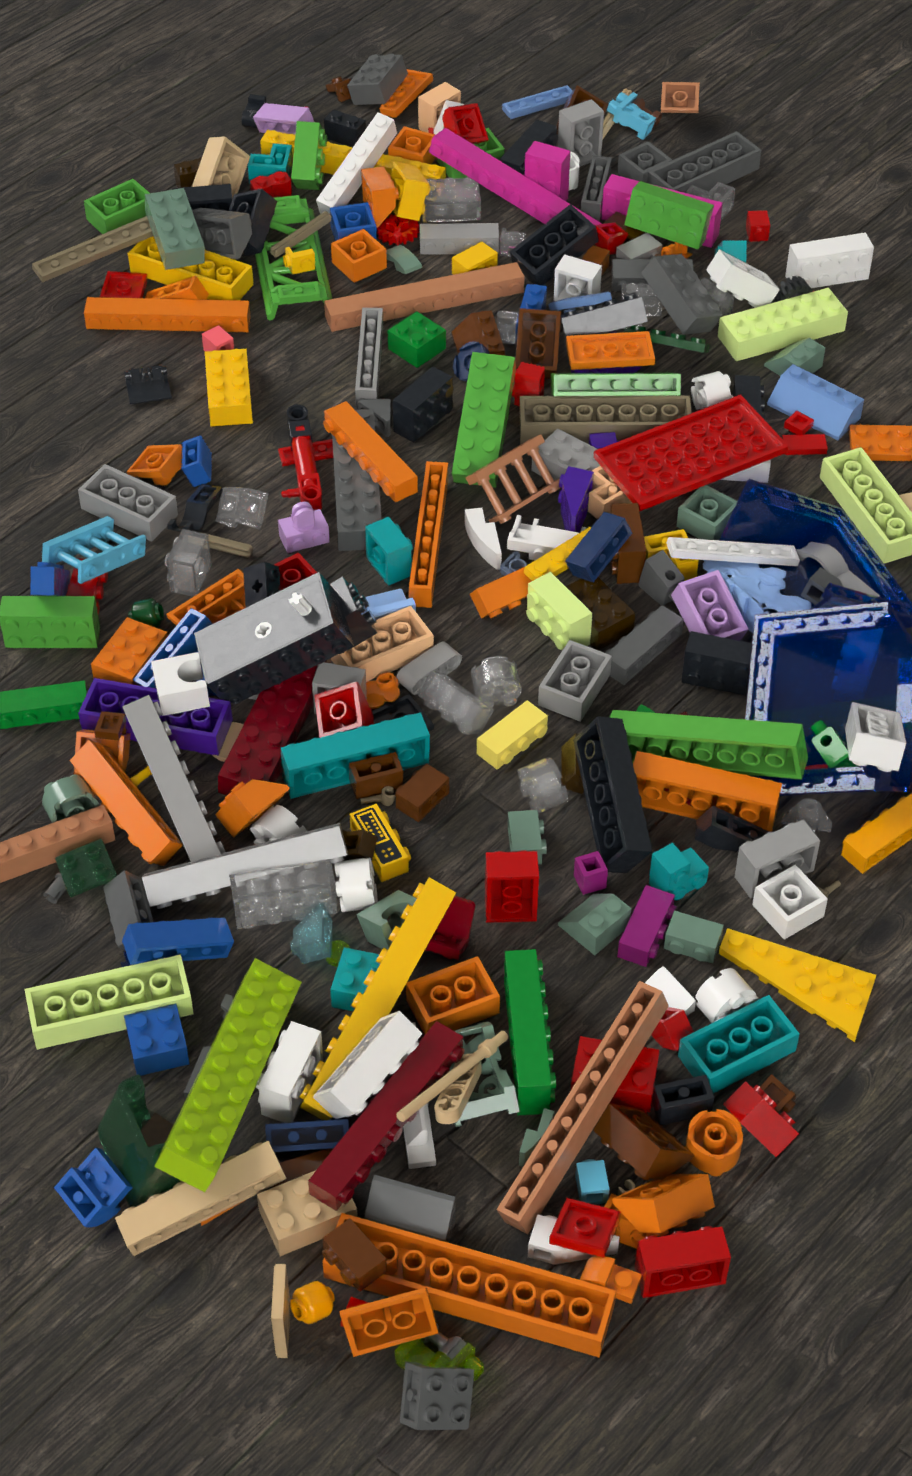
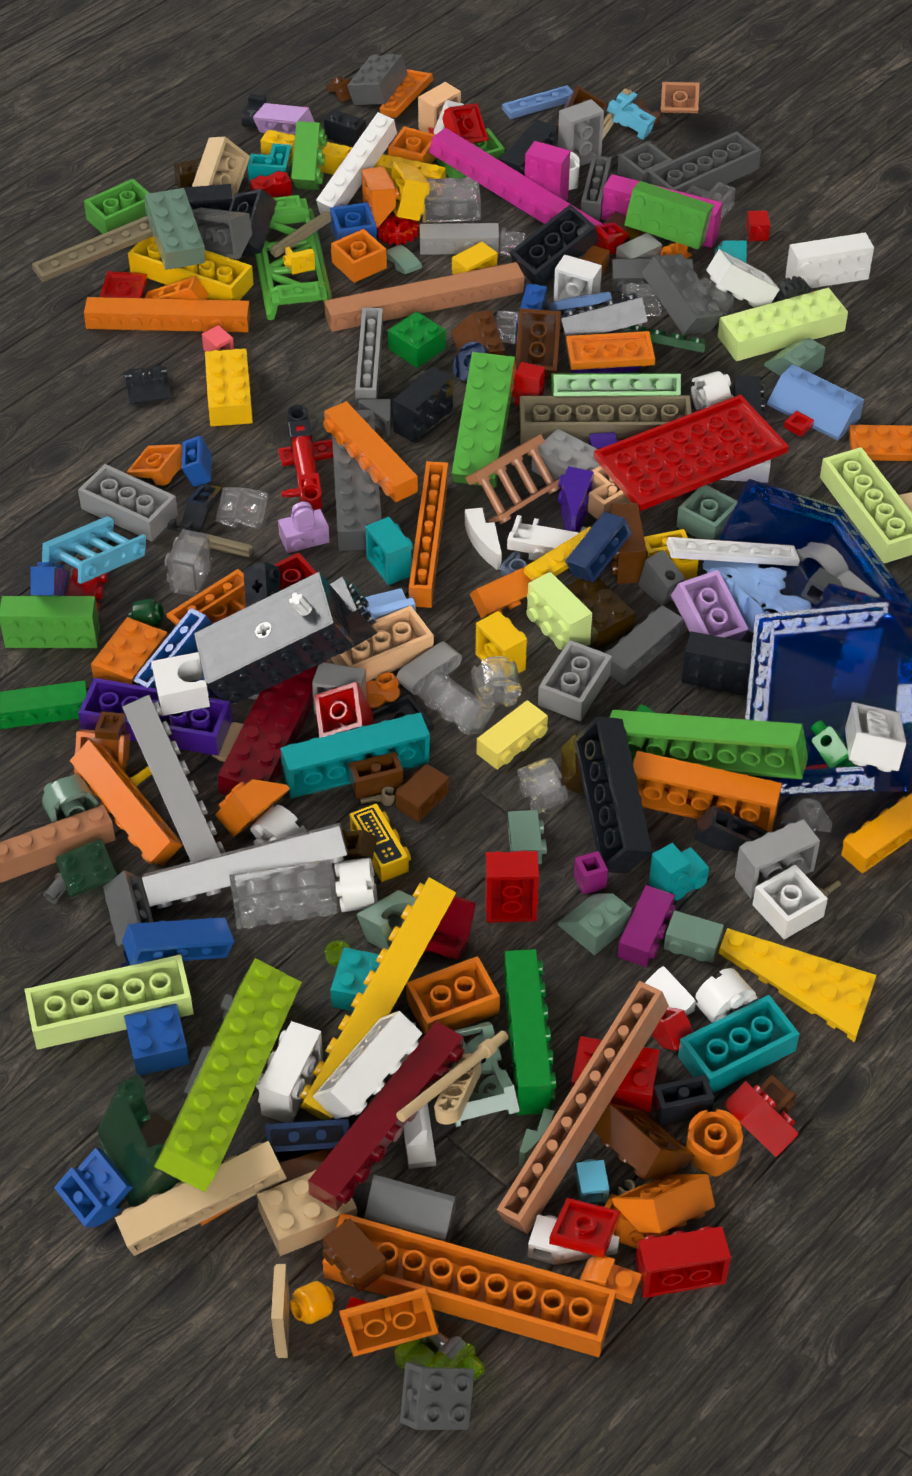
(313, 936): clear light blue slope -> none
(500, 638): none -> yellow brick
(806, 444): red tile -> none

